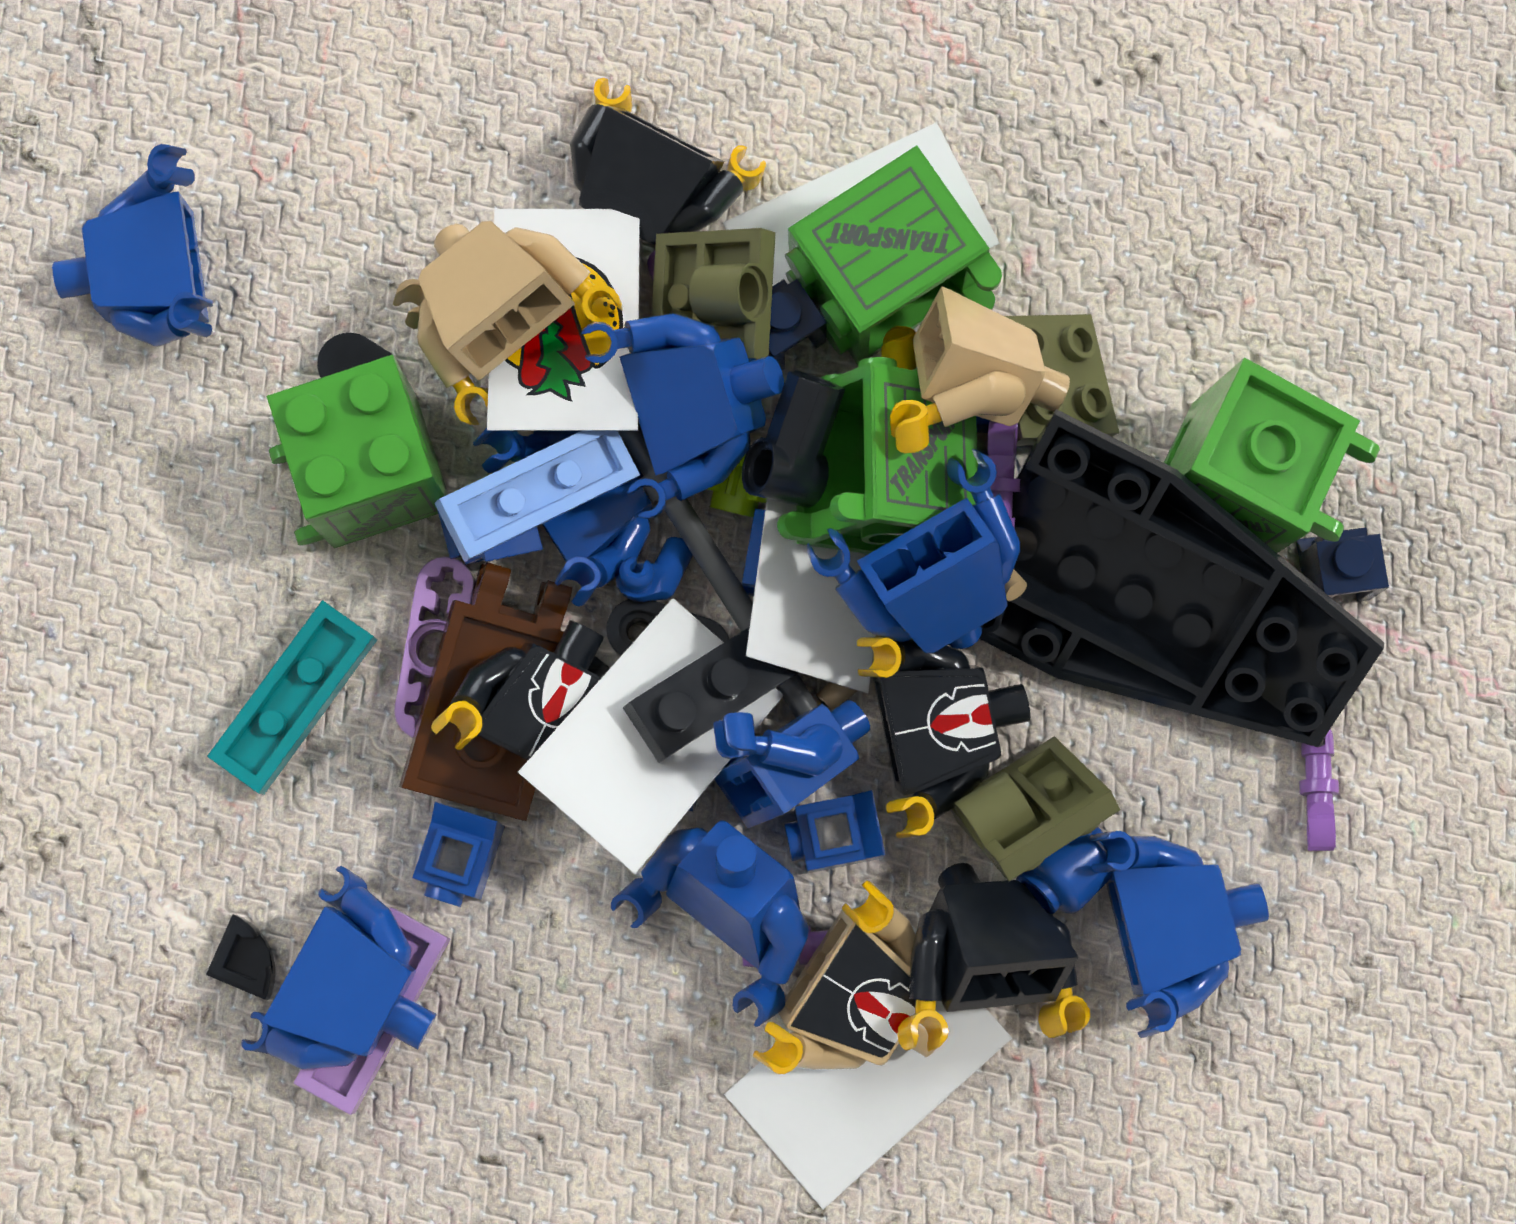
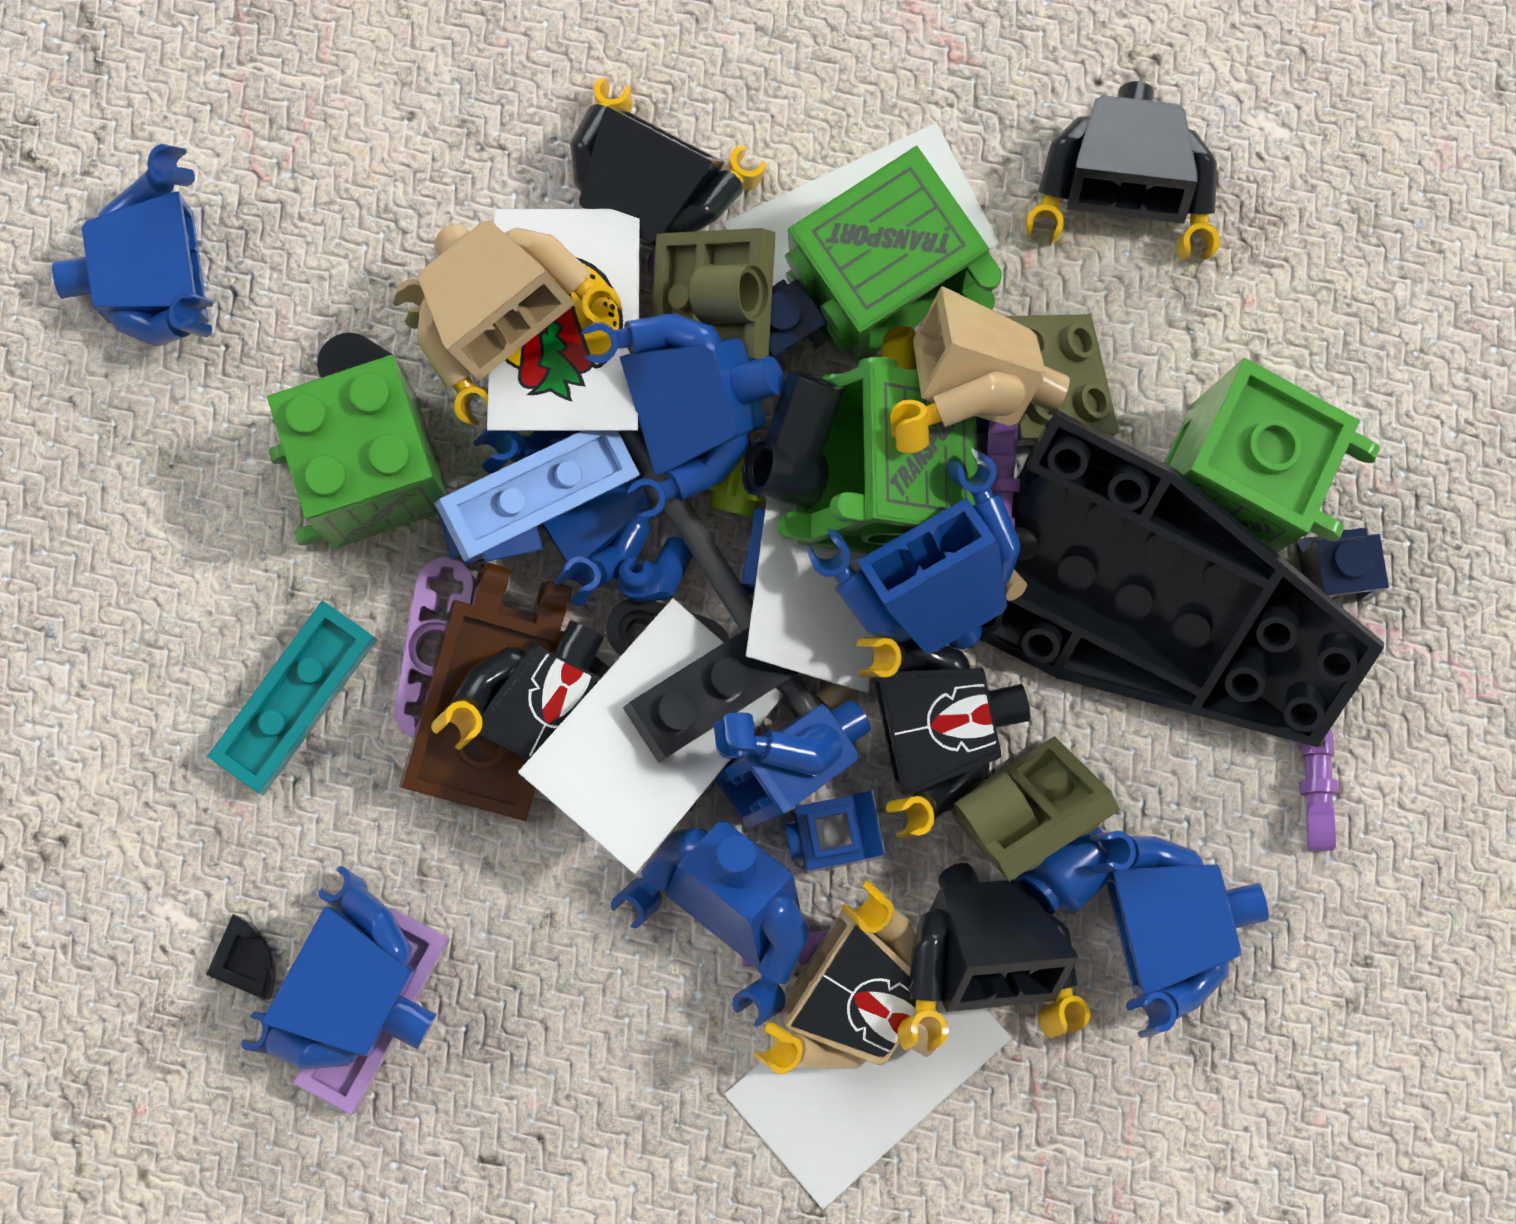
(457, 854): blue window -> none
(1133, 163): none -> black torso

